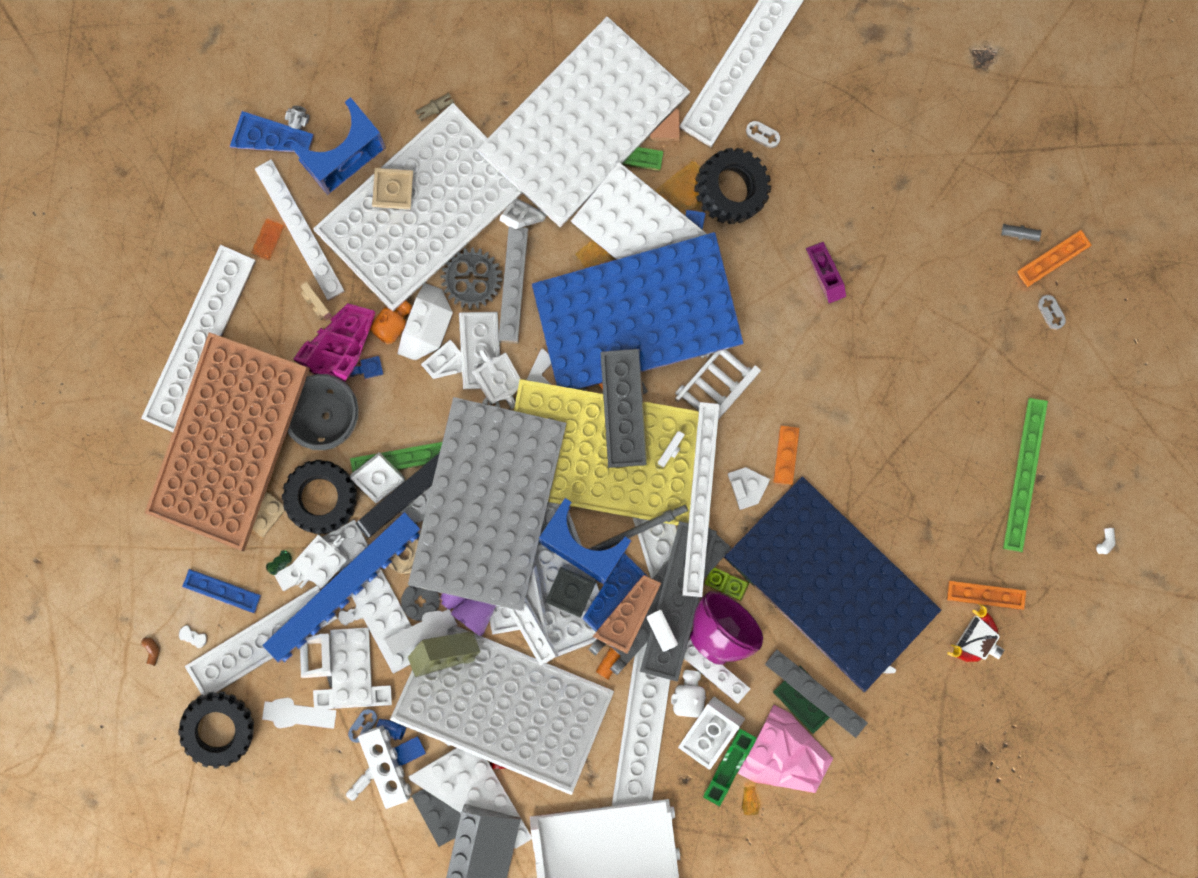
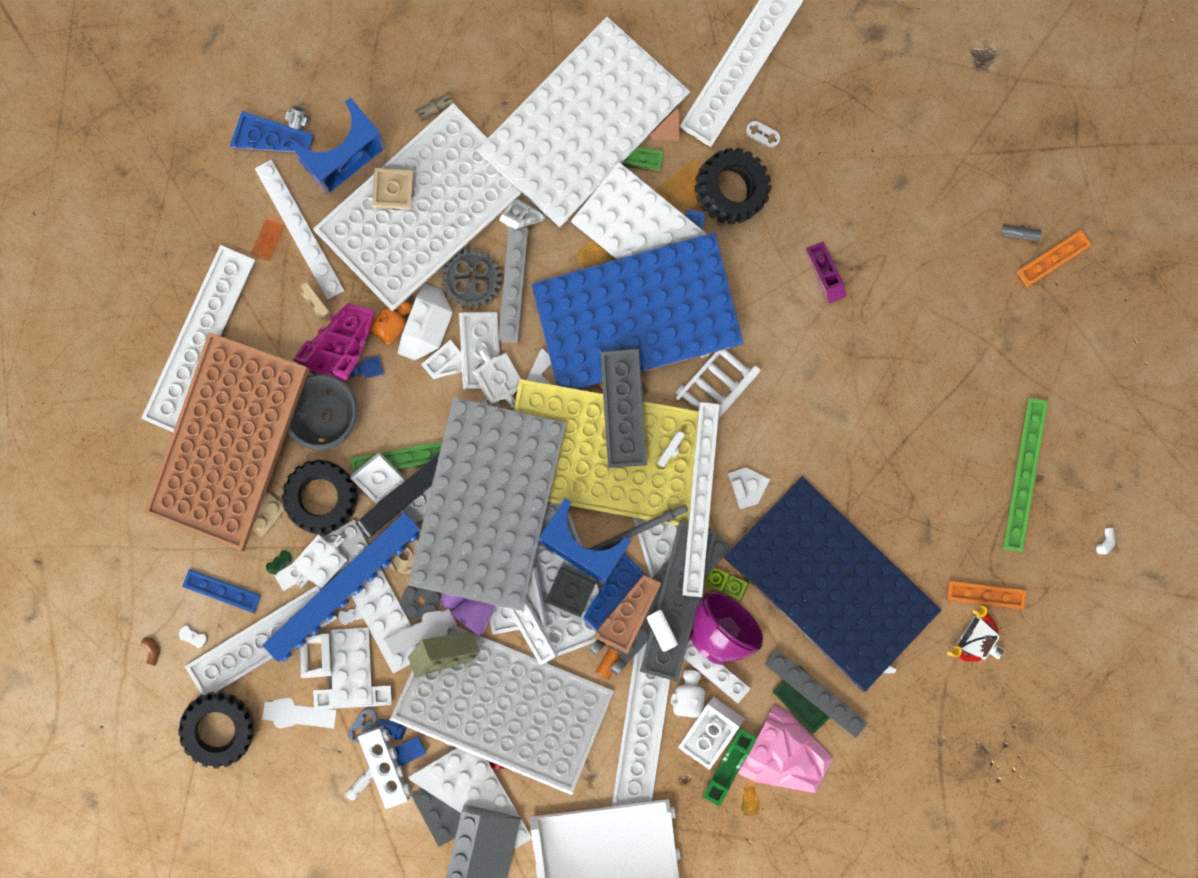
(786, 455): orange plate -> none
(1055, 310): light grey beam -> none

